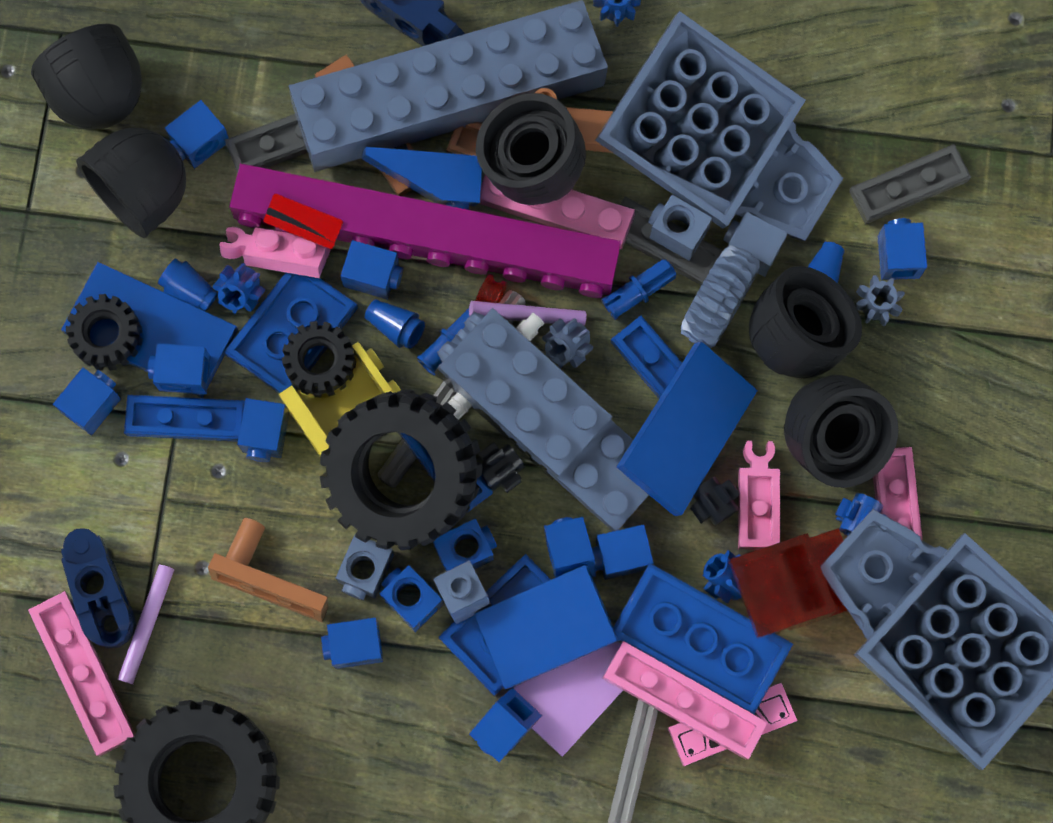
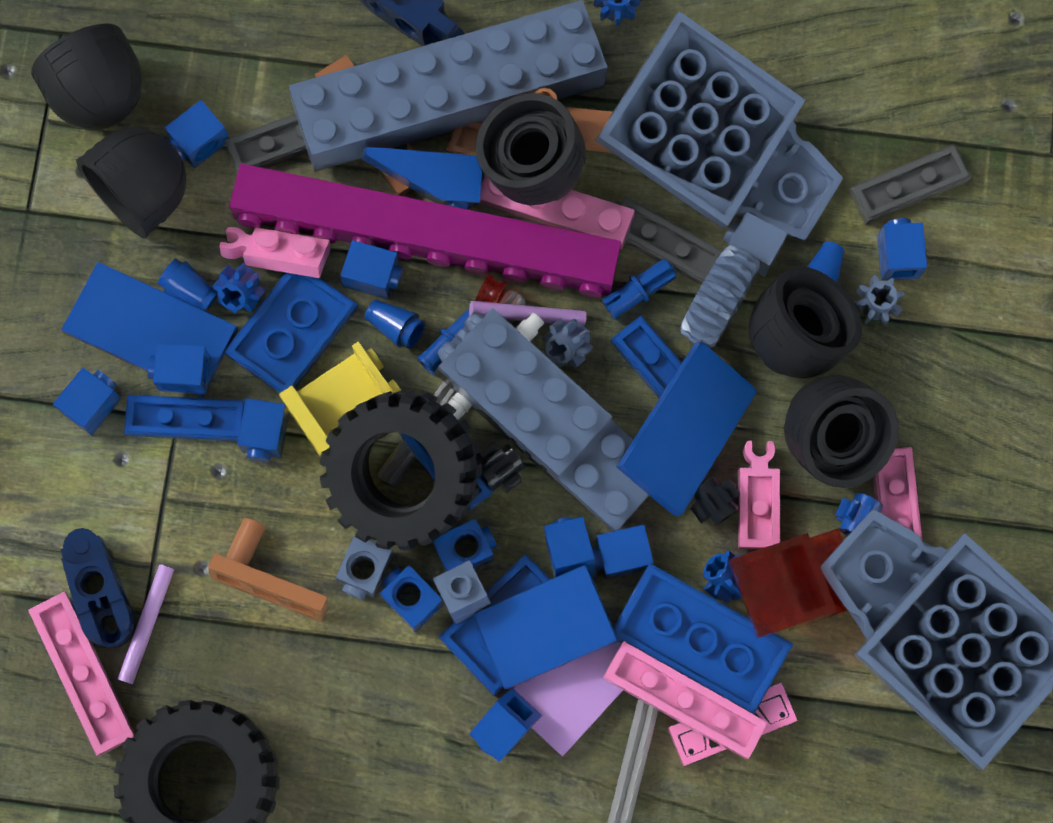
(91, 313): black tyre -> none
(303, 221): red sticker -> none
(319, 336): black tyre -> none
(353, 643): blue brick -> none
(681, 243): sand blue brick -> none

